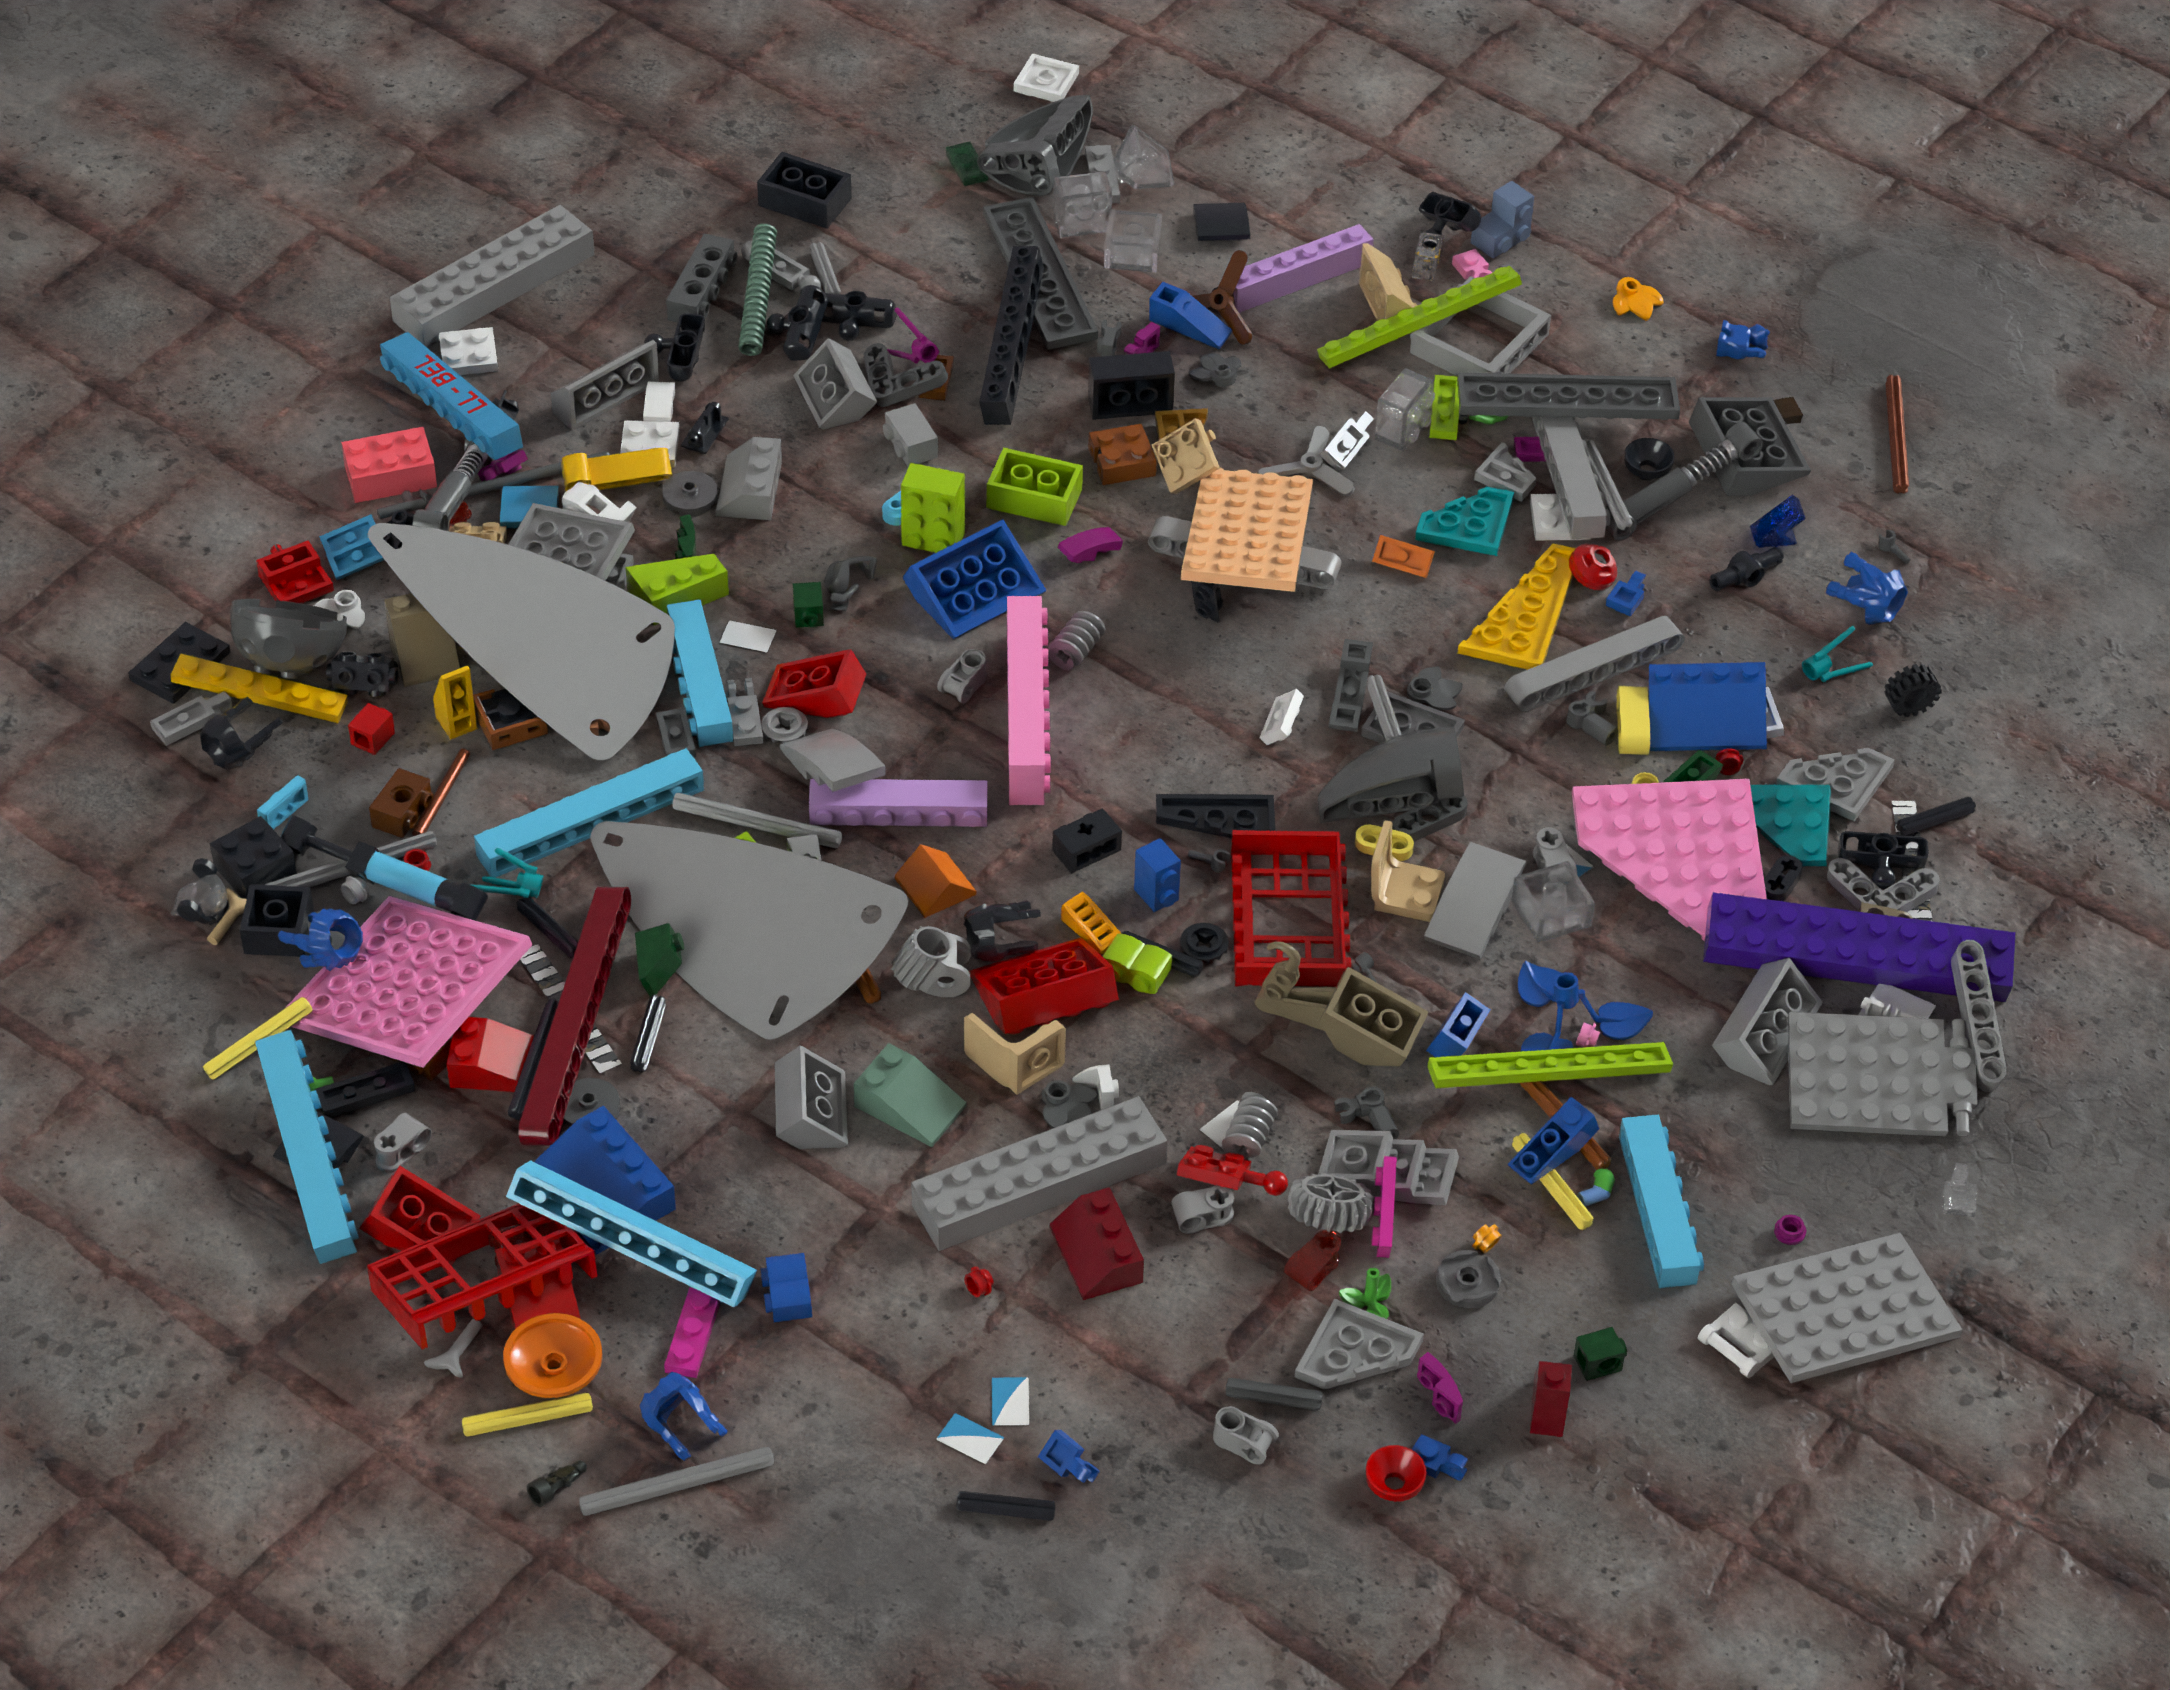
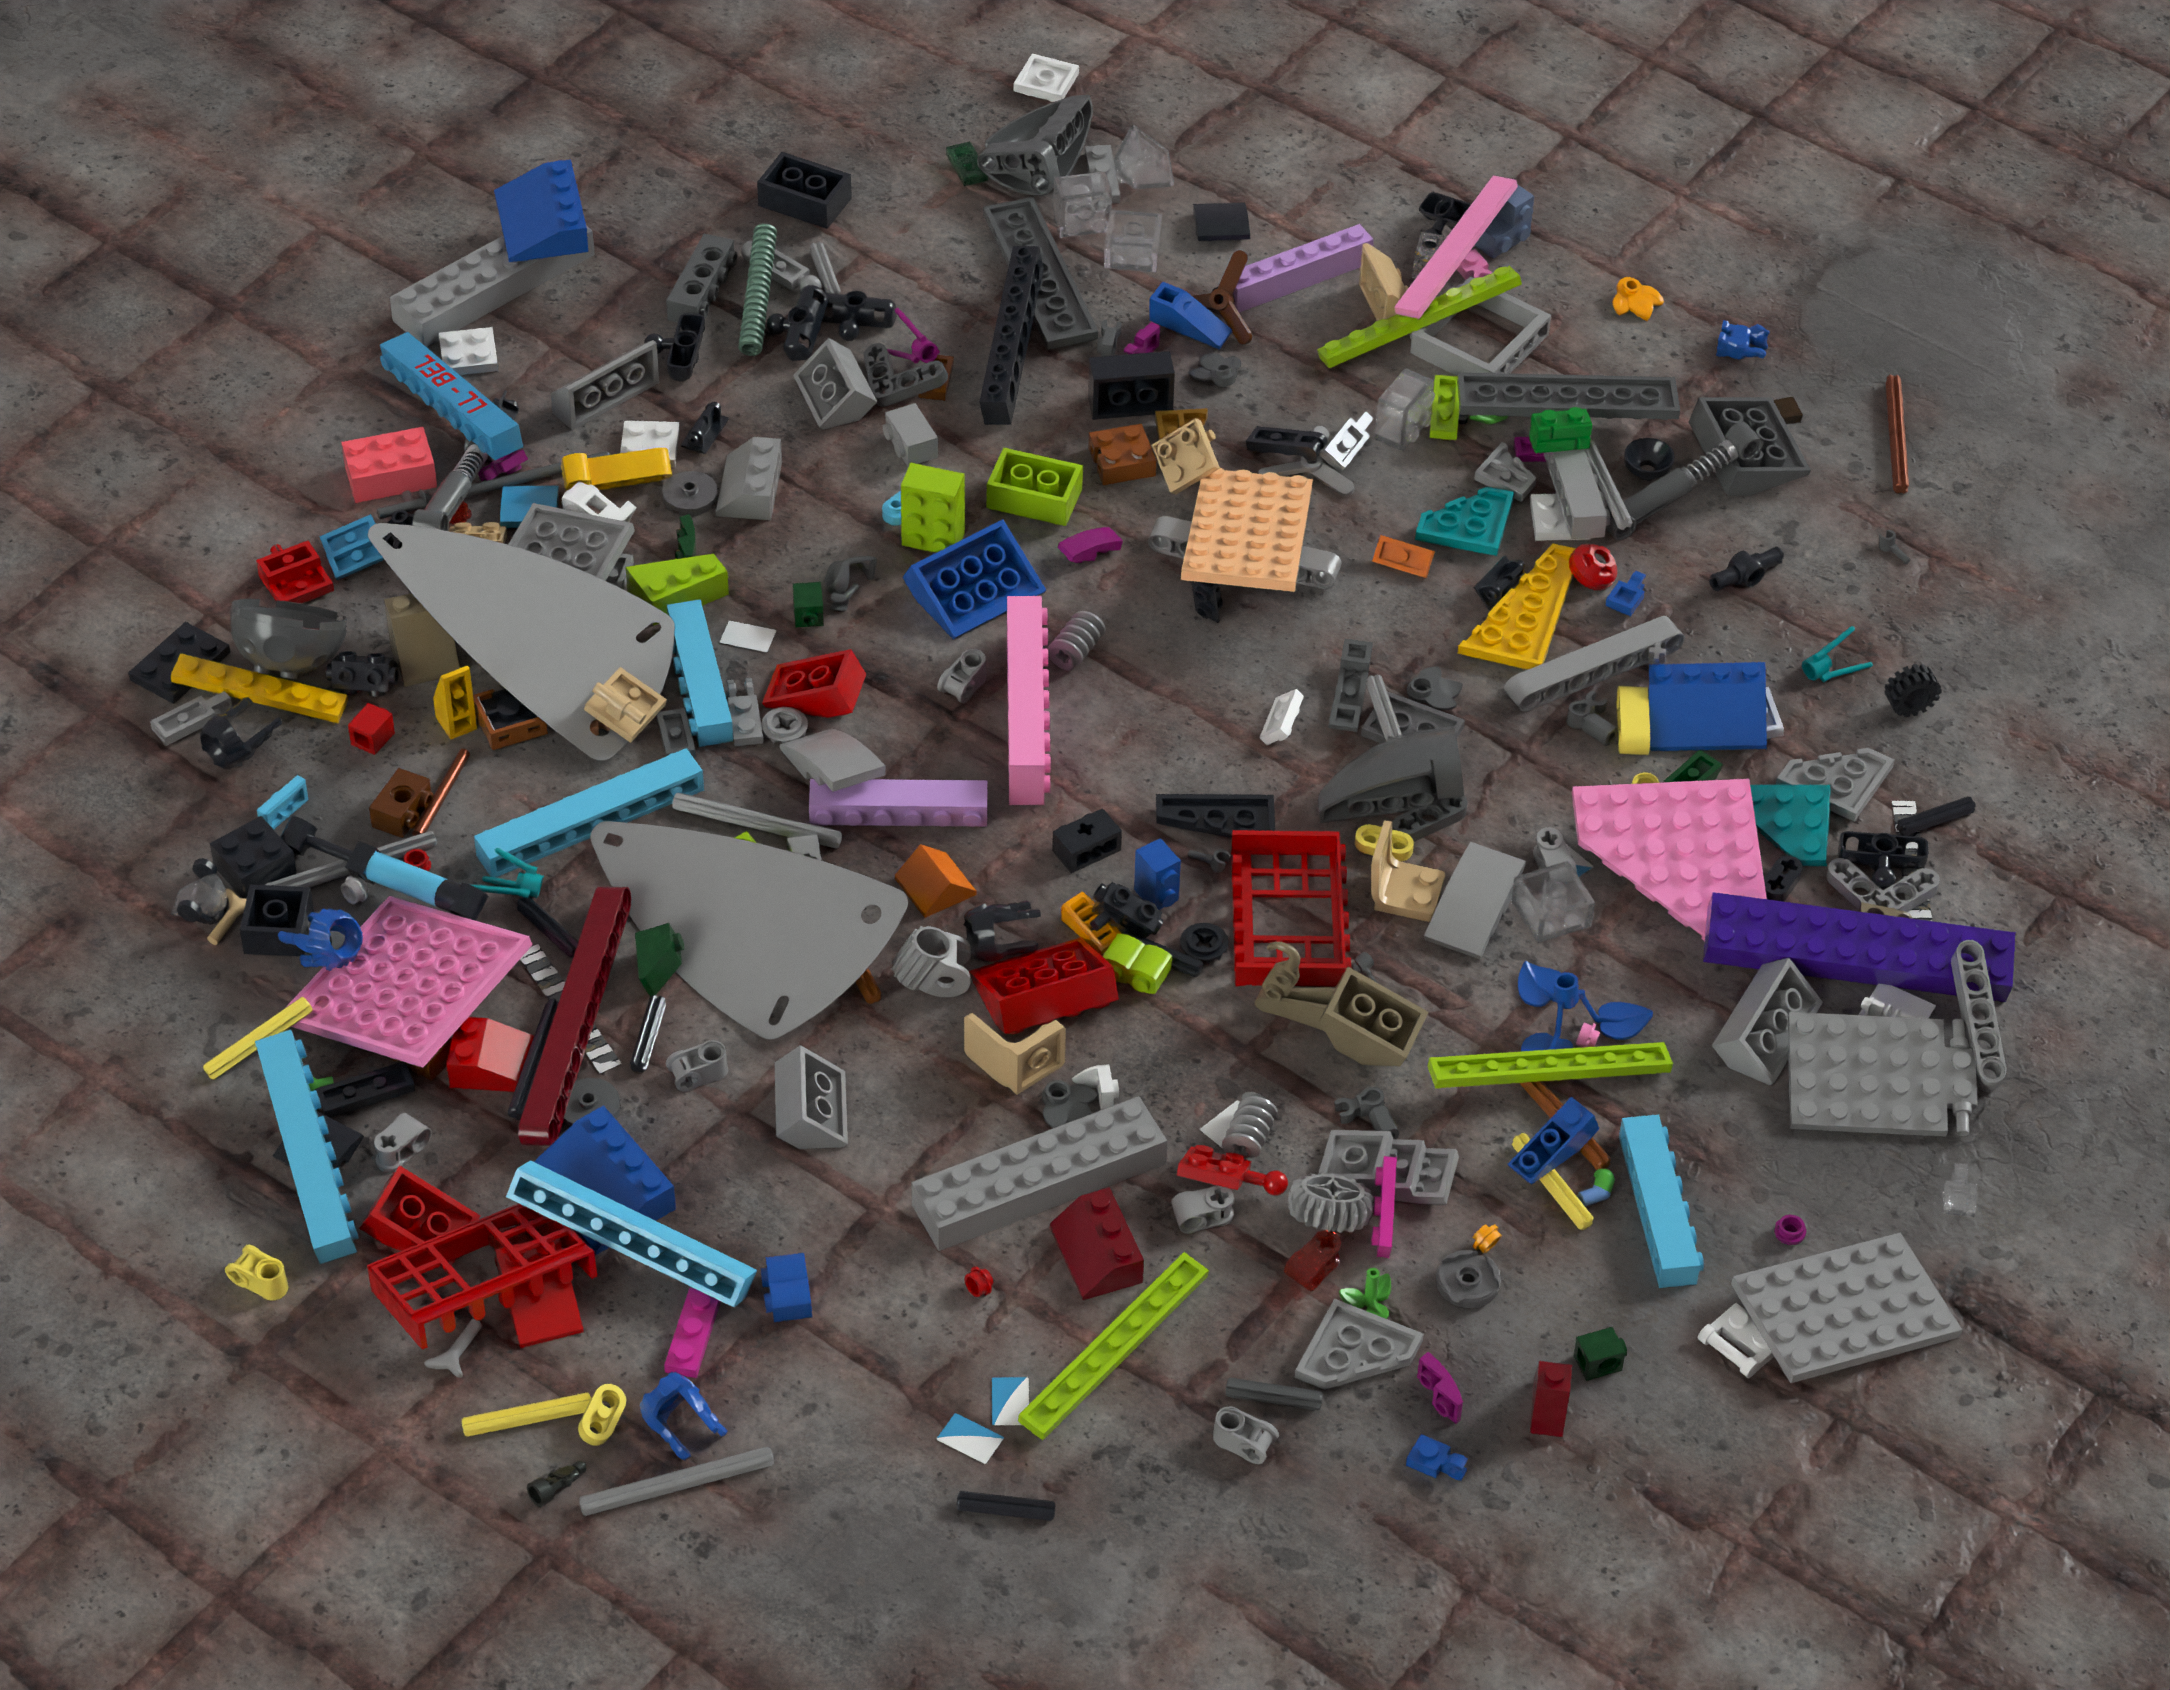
(258, 1273): none -> light yellow piece
(346, 604): white plate -> none
(542, 213): none -> blue slope
(550, 1343): orange dish -> none
(600, 1416): none -> light yellow plate
(624, 704): none -> tan plate
(659, 401): white slope -> none
(700, 1065): none -> light grey piece
(907, 1096): sand green slope -> none
(1064, 1455): blue plate -> none
(1112, 1346): none -> lime plate
(1124, 910): none -> black brick
(1286, 442): none -> black plate
(1399, 1463): red piece -> none
(1455, 247): none -> bright pink tile
(1458, 1027): blue brick -> none
(1499, 580): none -> black hinge
(1560, 430): none -> green brick
(1657, 654): none -> light grey axle
(1731, 761): red plate -> none
(1777, 525): clear blue slope -> none
(1872, 589): blue piece -> none

